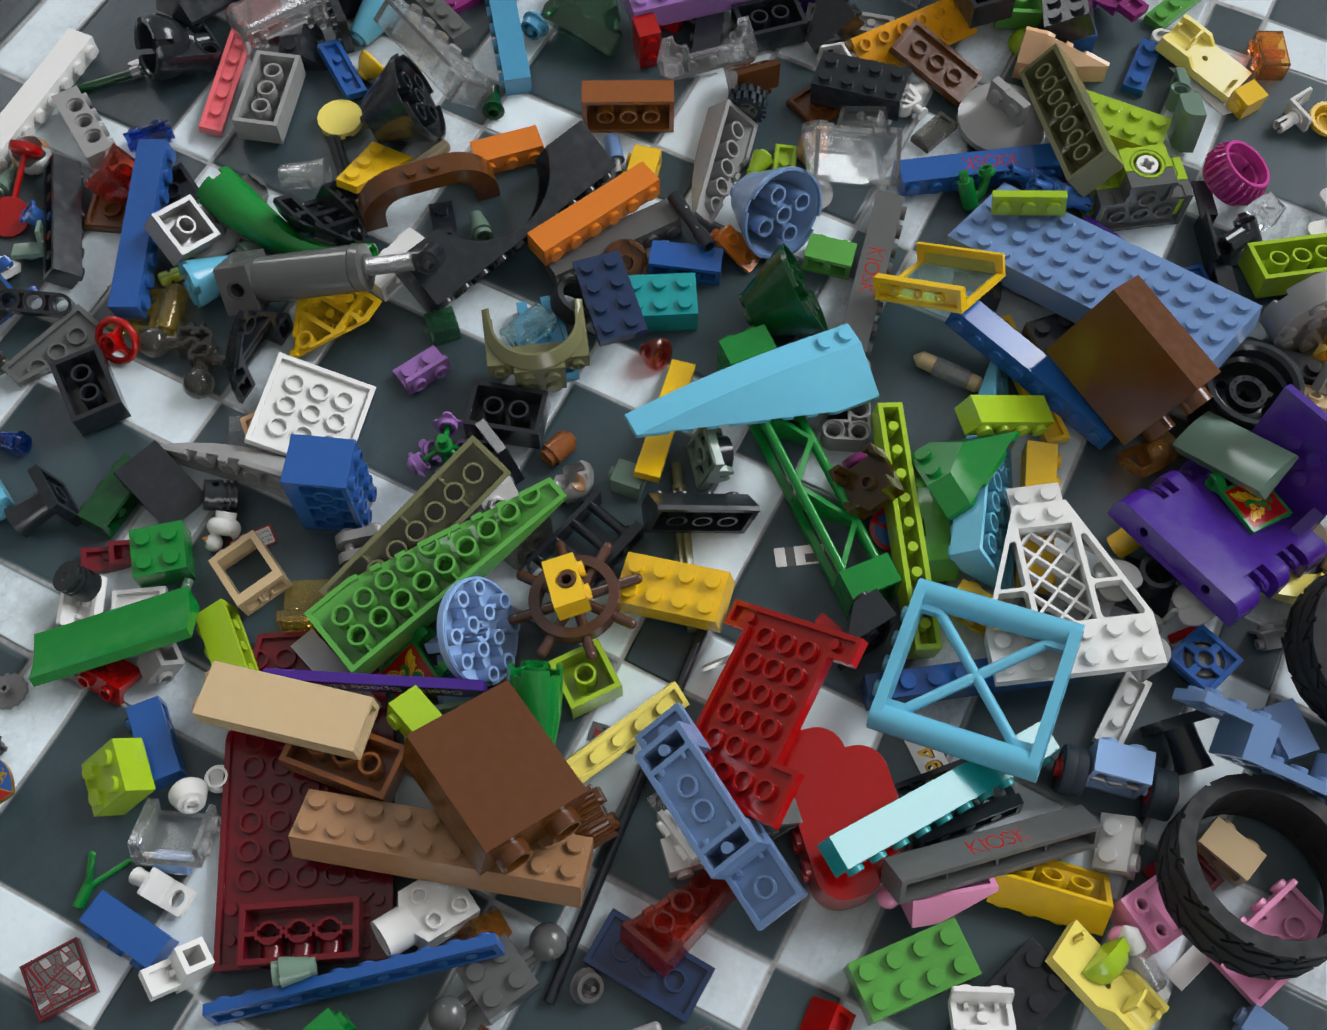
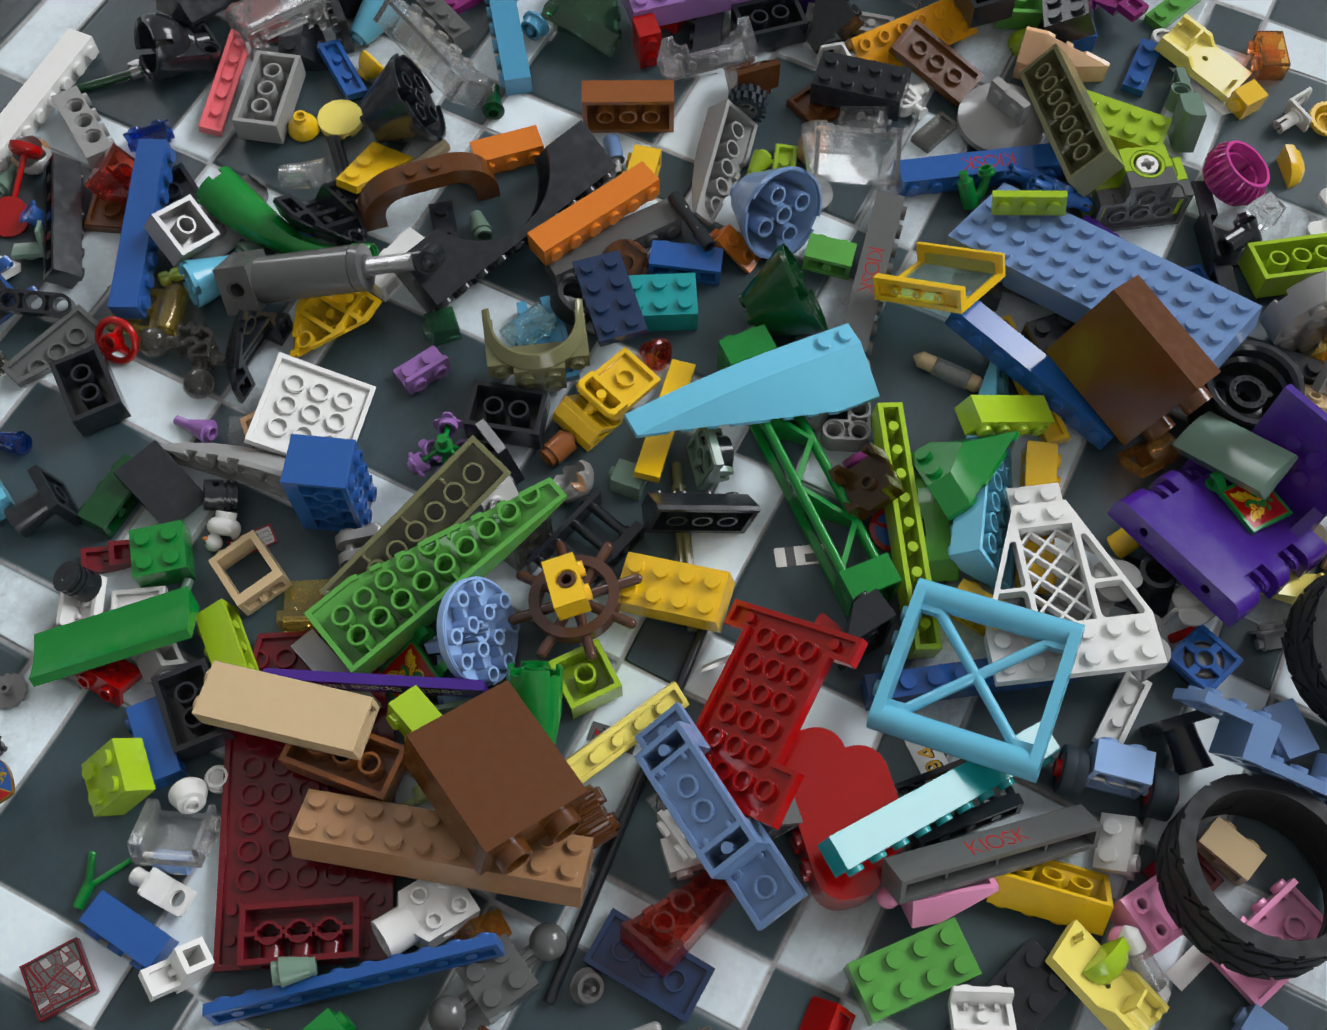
(175, 697): none -> black brick
(202, 429): none -> medium lavender cone
(303, 126): none -> yellow brick
(419, 797): none -> yellowish green hand
(605, 398): none -> yellow piece
(1291, 165): none -> yellow brick

